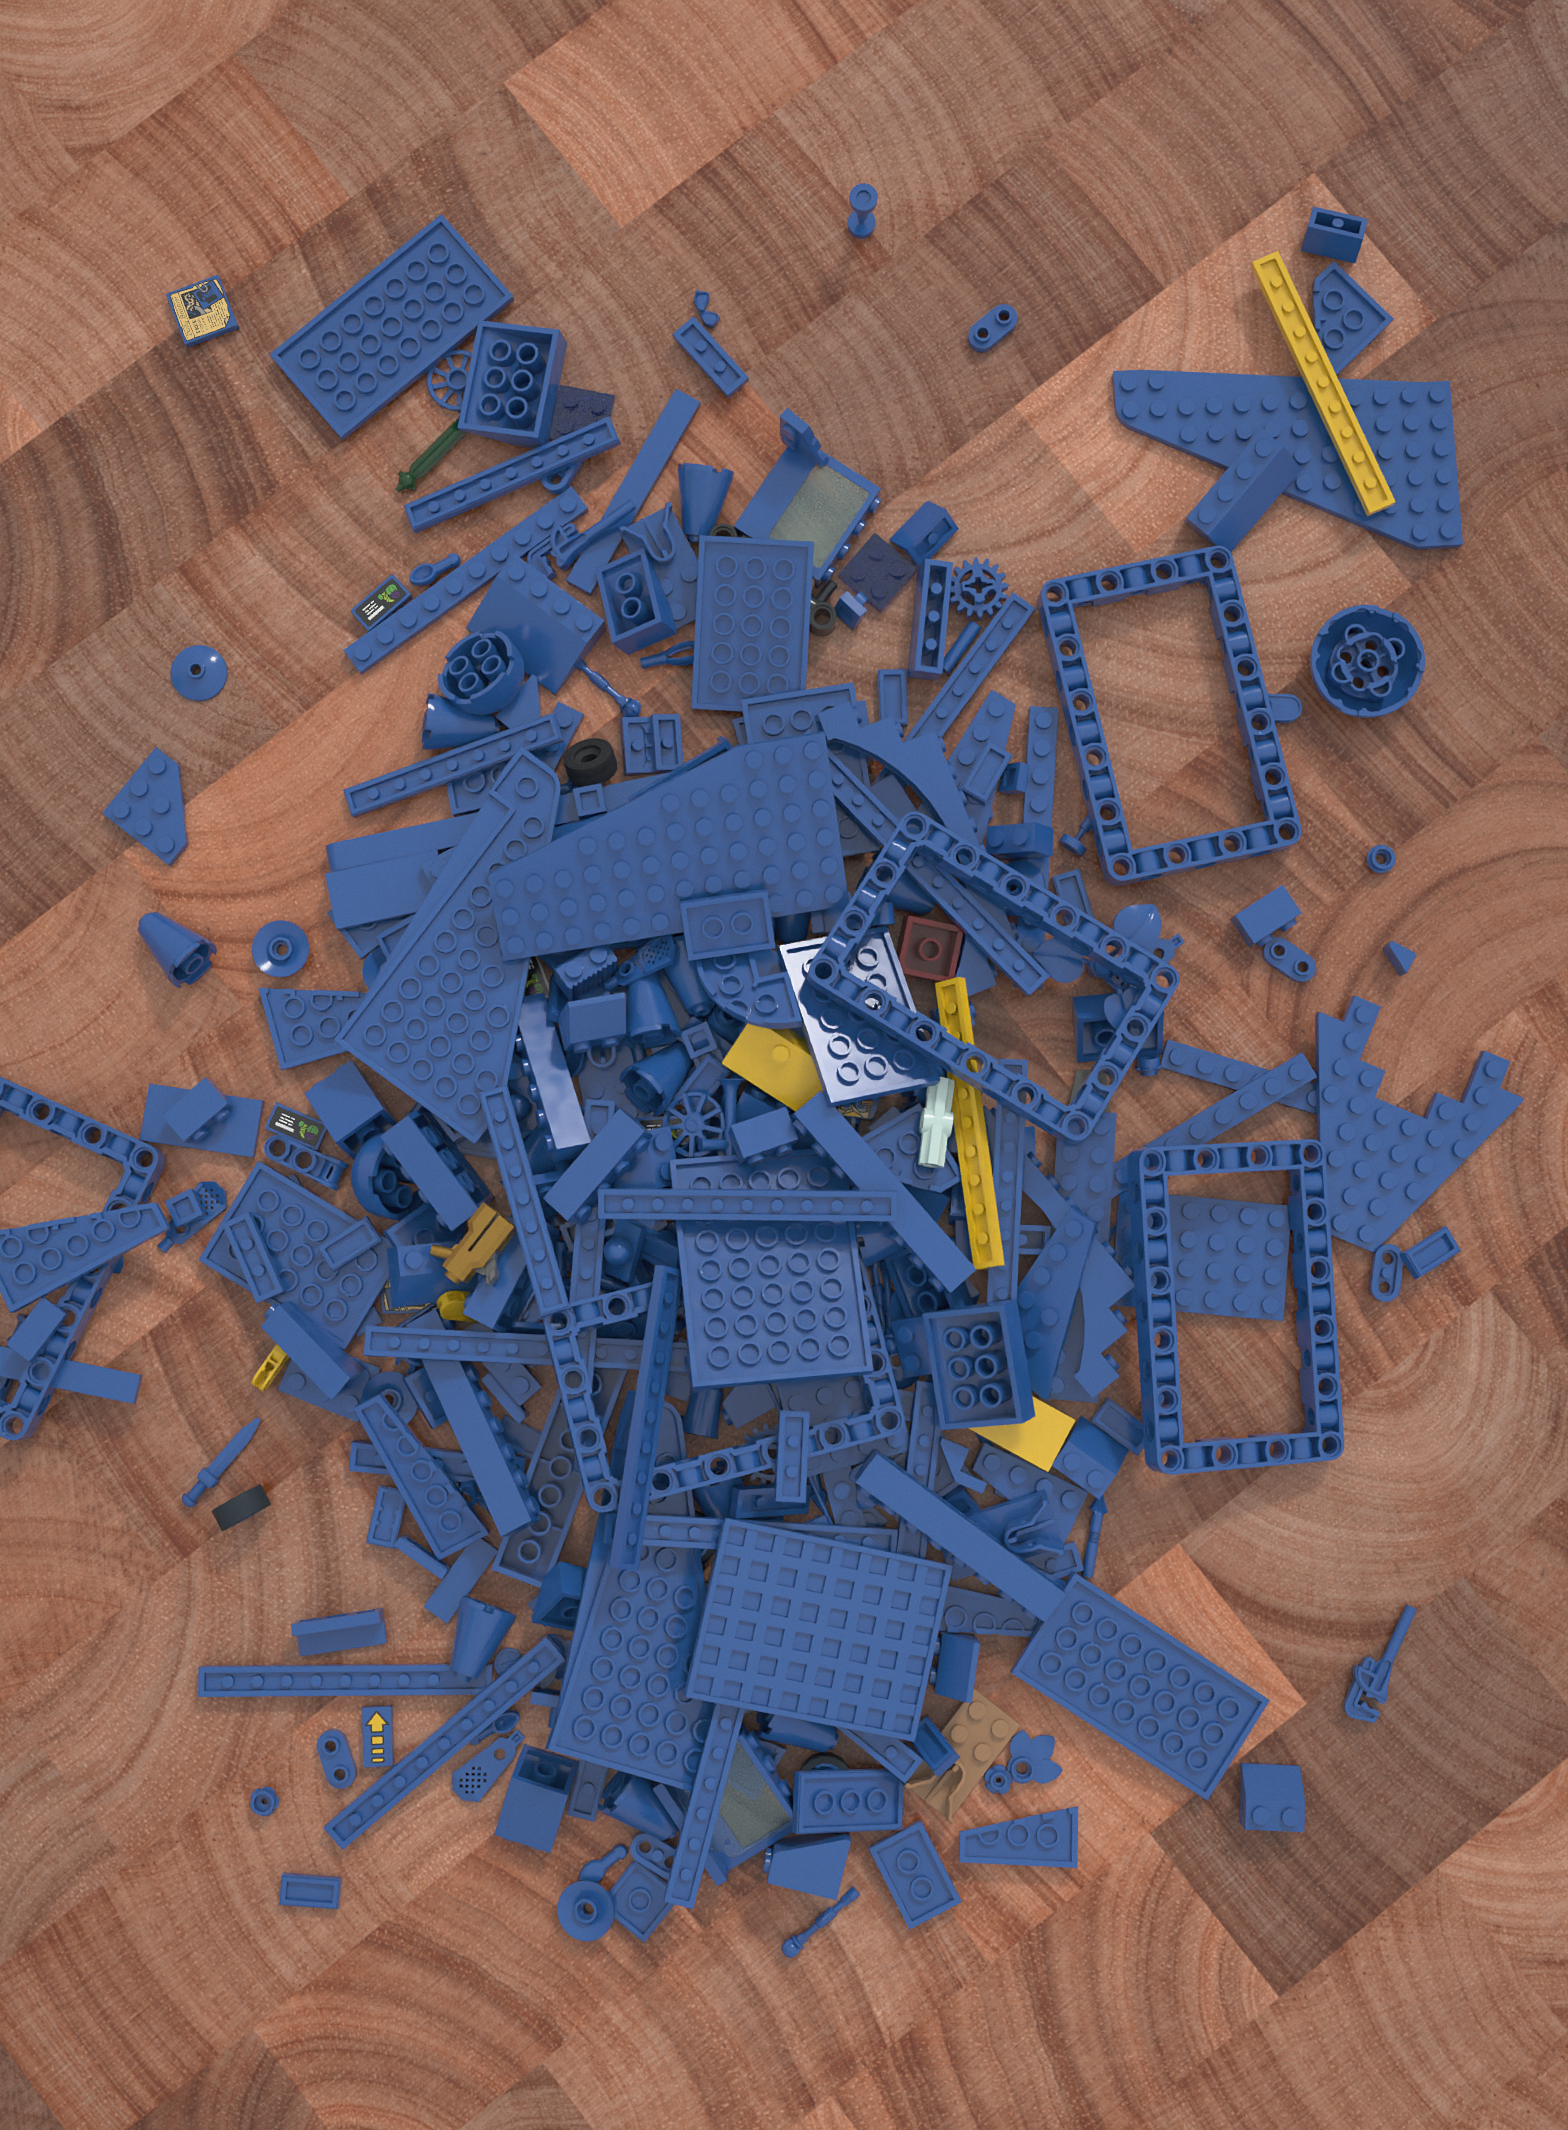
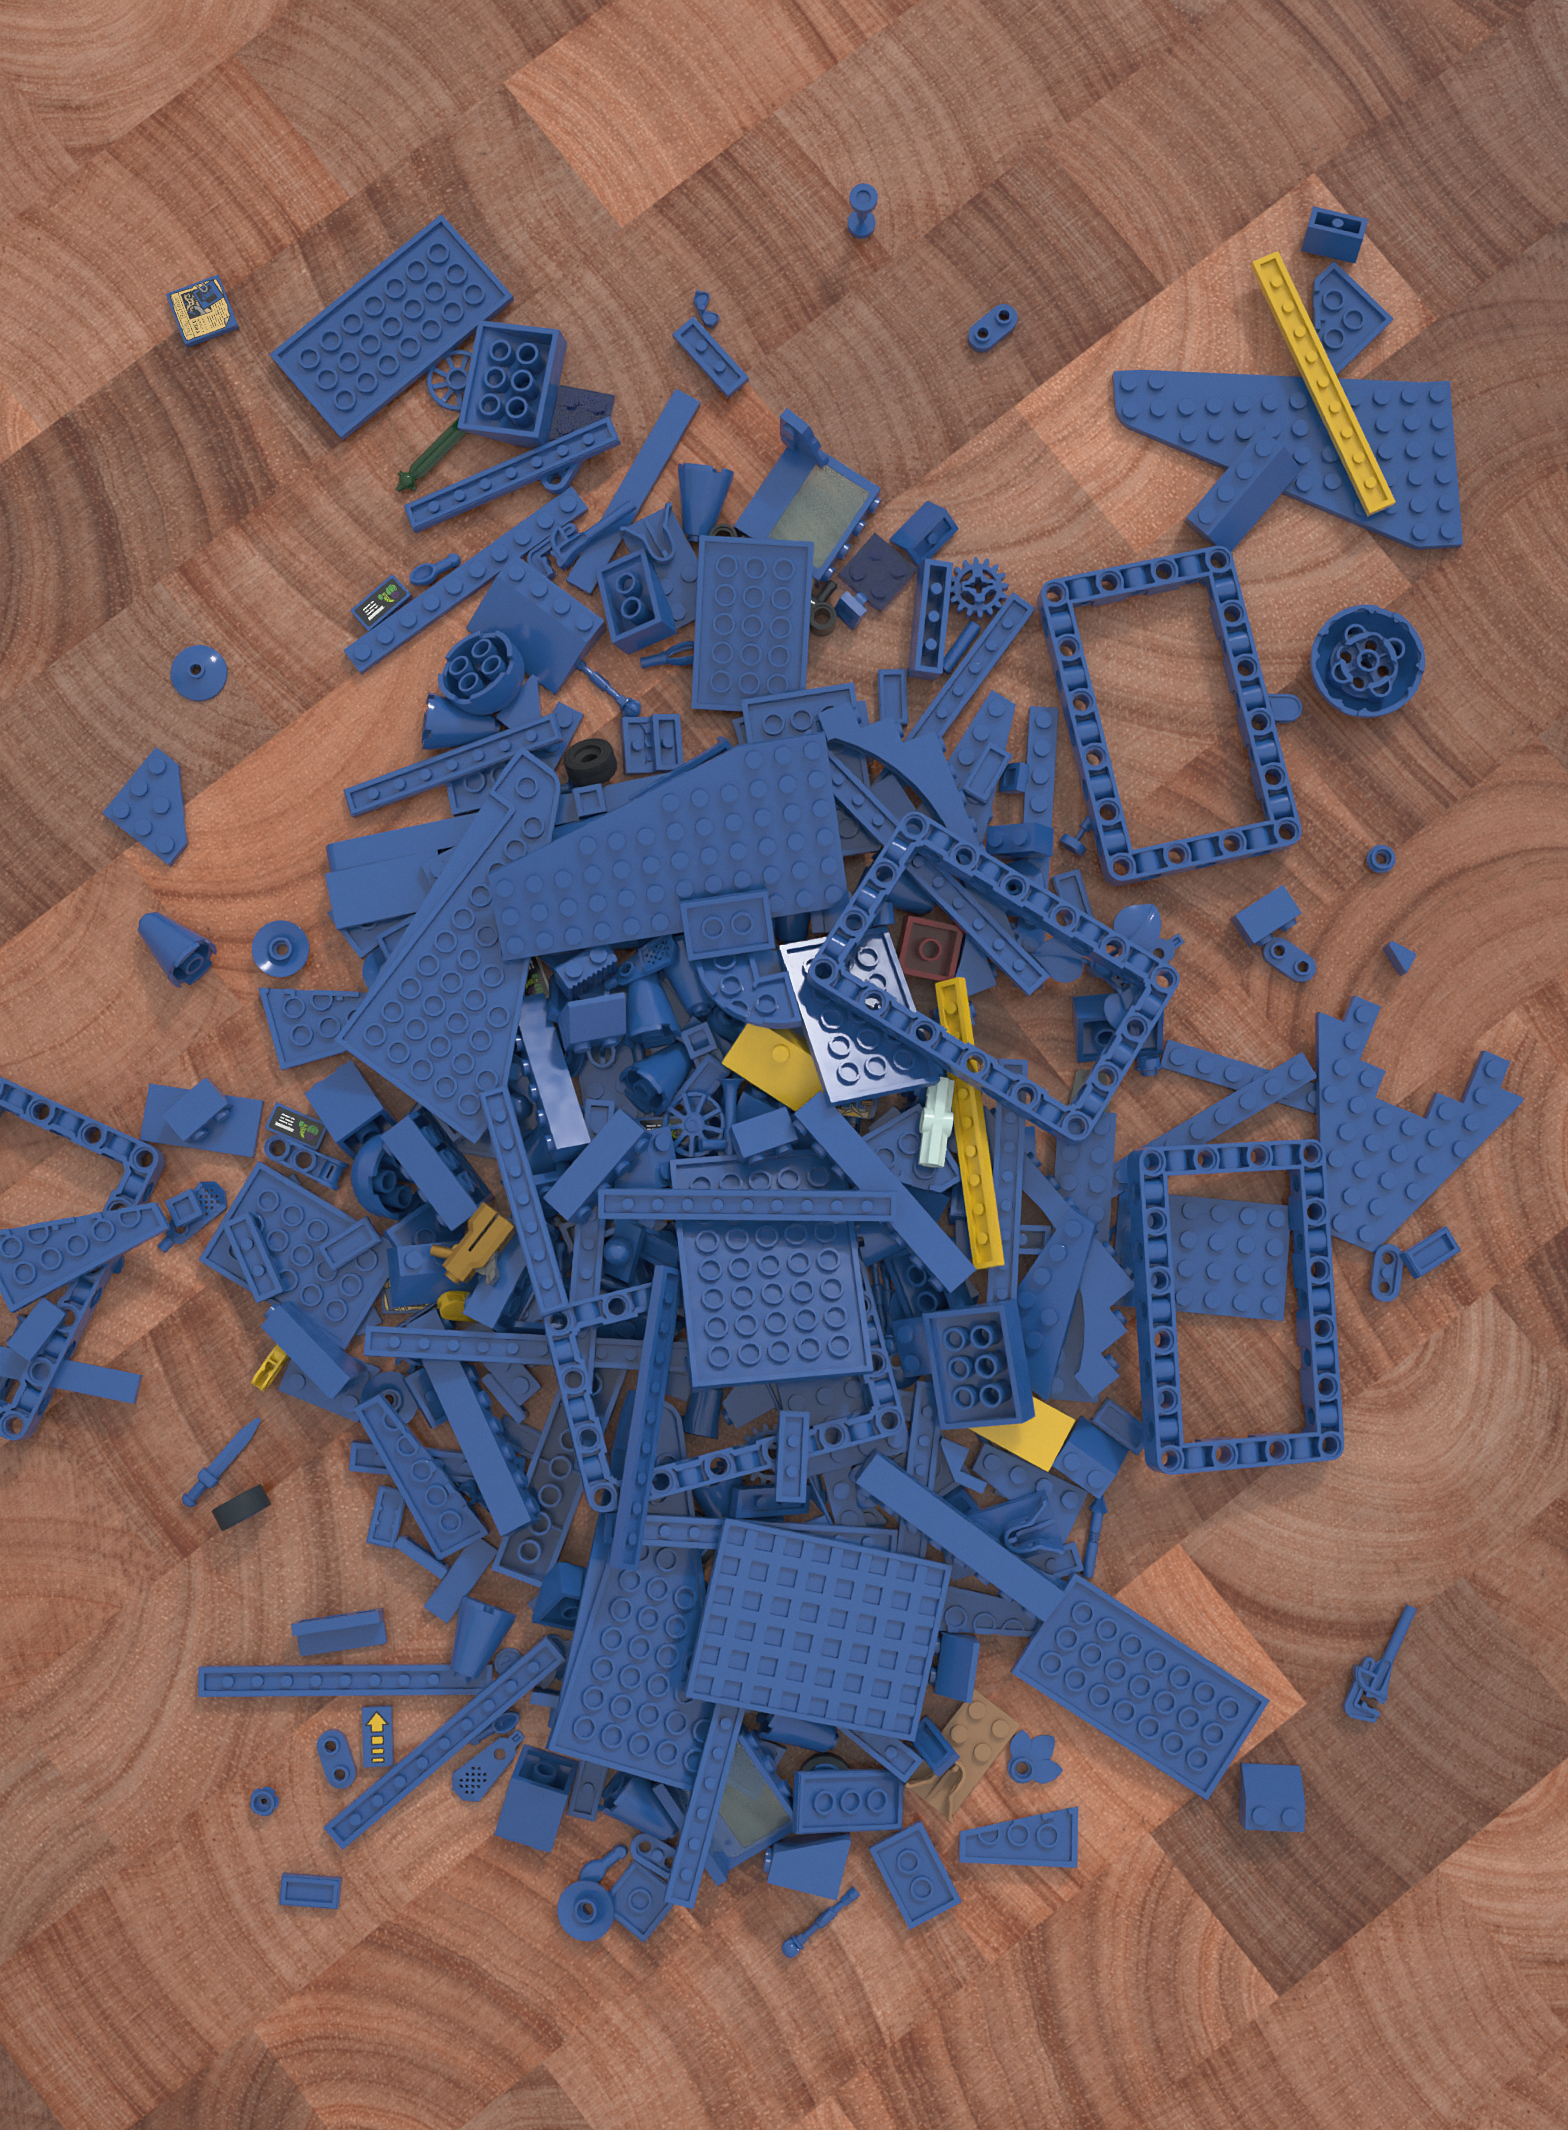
(990, 1778): blue plate -> none

